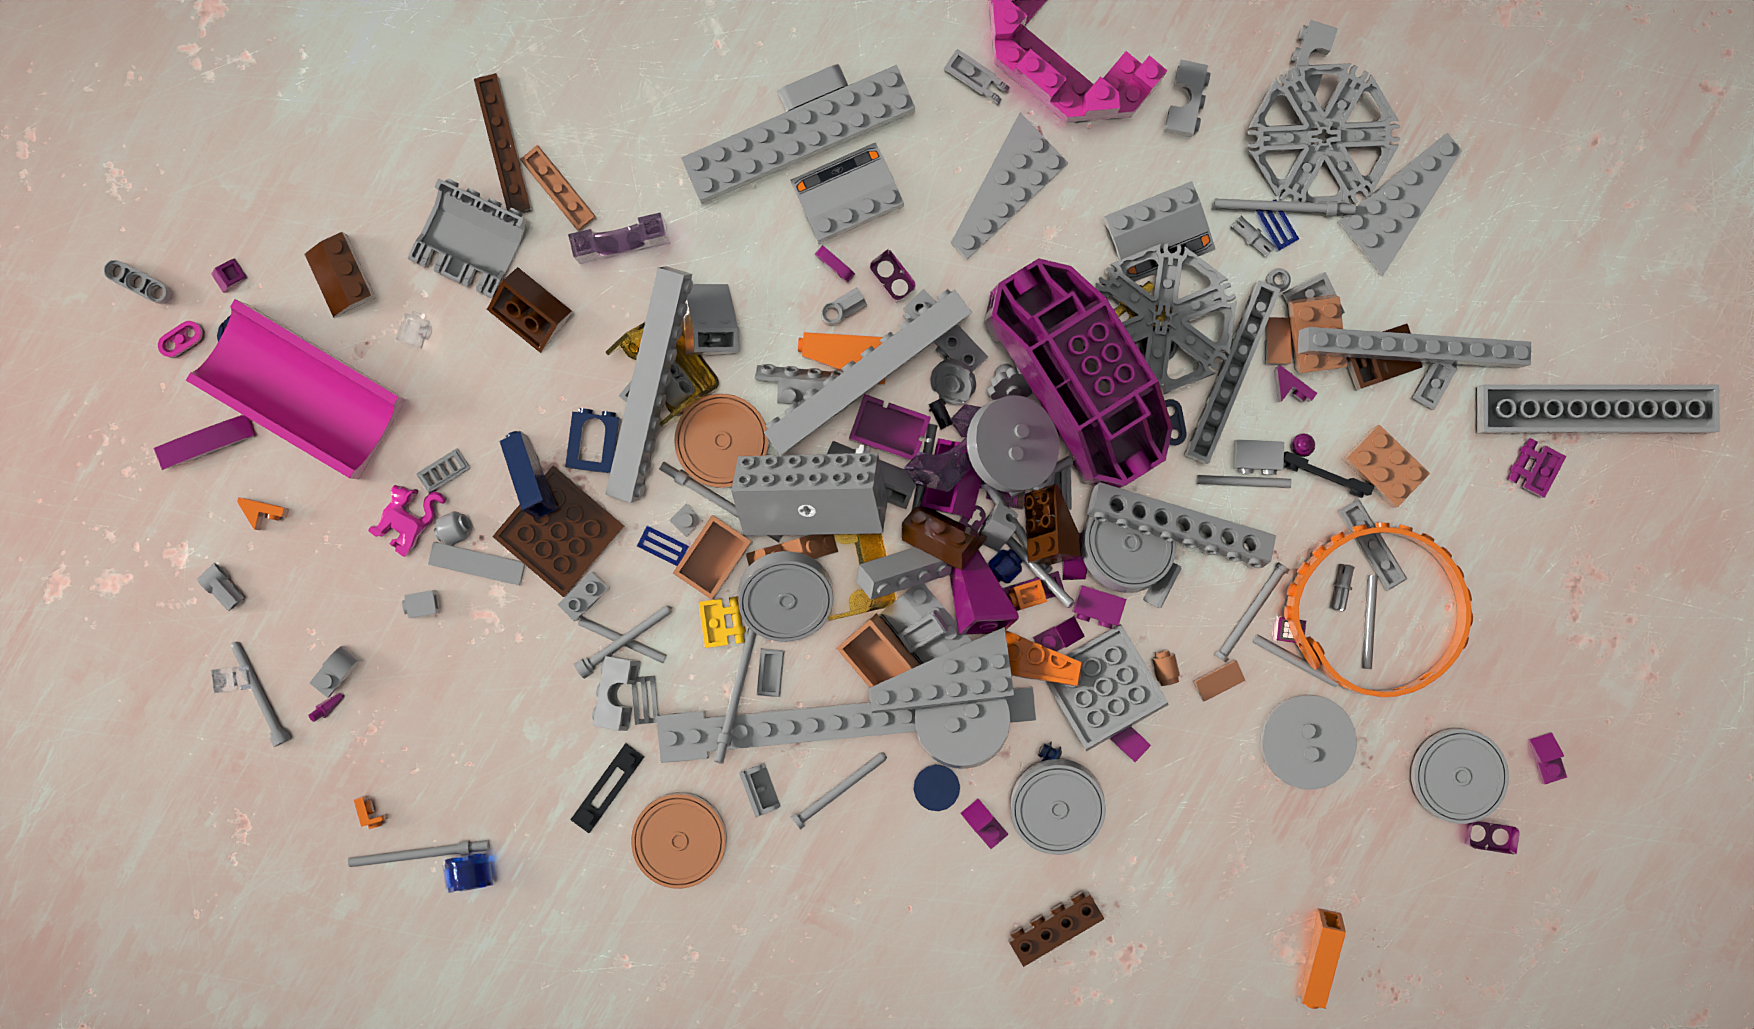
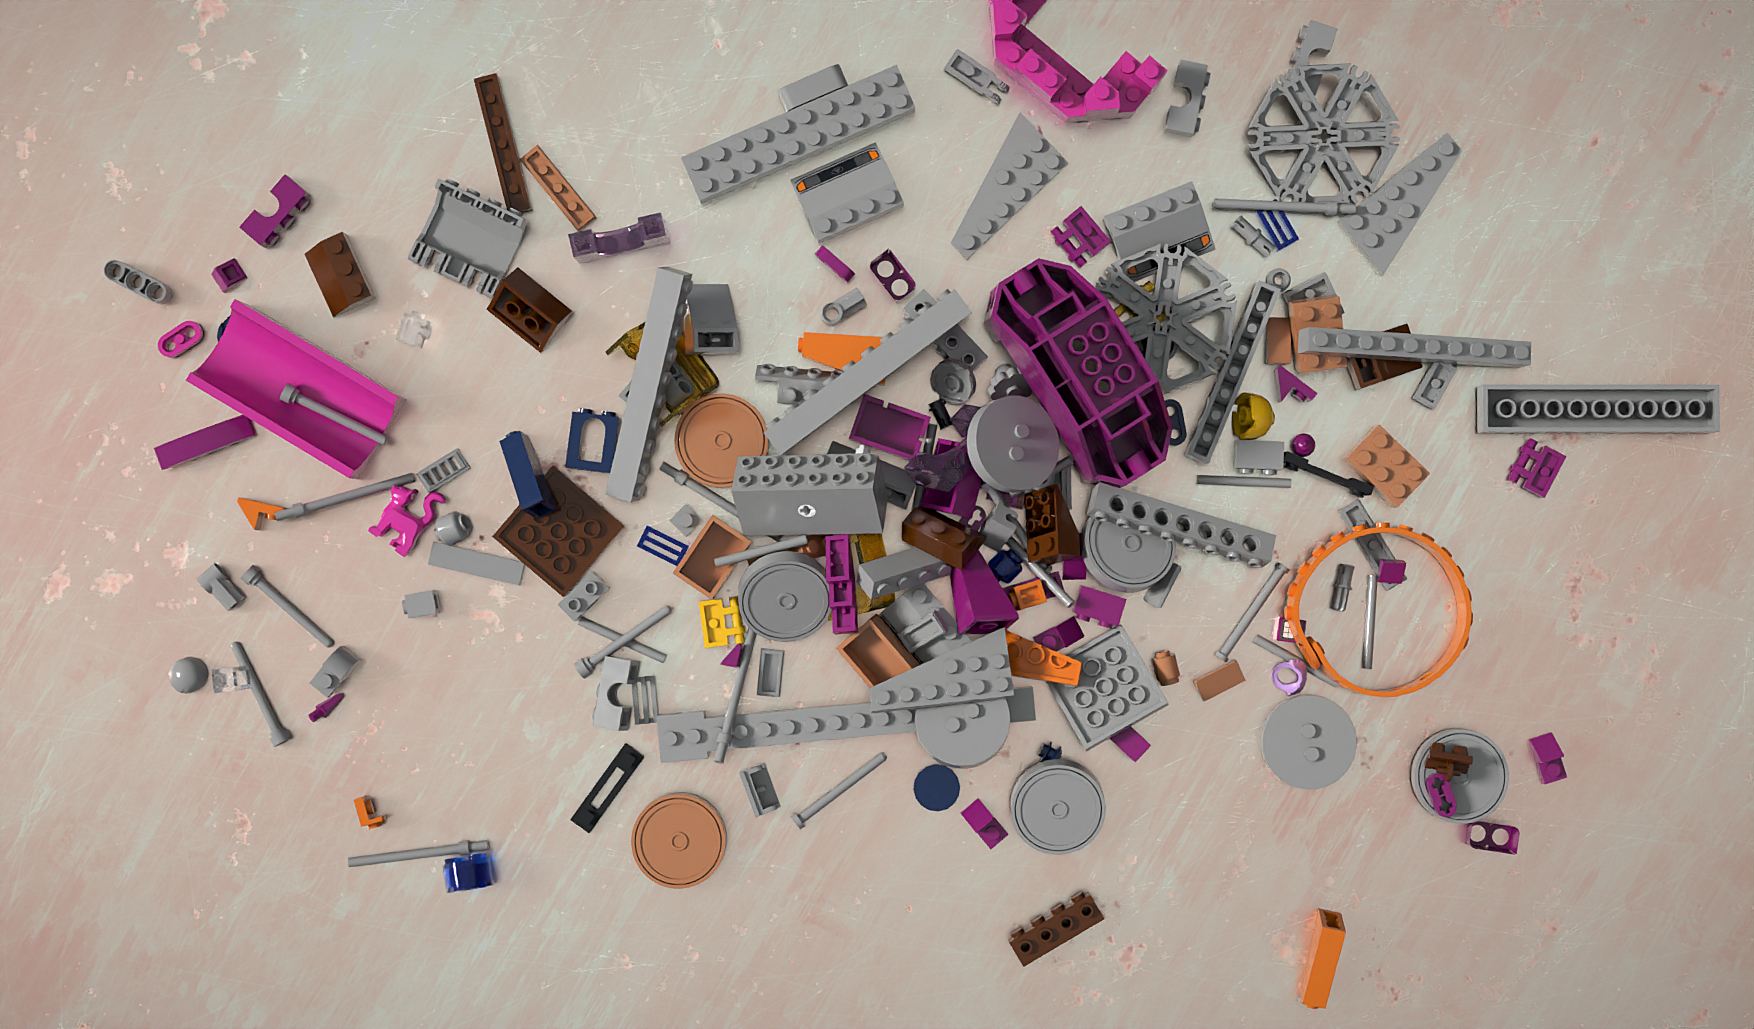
(188, 675): none -> light grey hair
(253, 577): none -> light grey piece
(290, 198): none -> magenta arch
(292, 395): none -> light grey piece
(300, 509): none -> light grey bar
(733, 657): none -> magenta slope
(760, 551): none -> light grey bar
(841, 584): none -> magenta slope
(1086, 232): none -> magenta plate
(1252, 417): none -> yellow cylinder
(1295, 687): none -> lavender piece
(1391, 571): none -> magenta slope
(1435, 796): none -> magenta beam
(1448, 763): none -> reddish brown hips

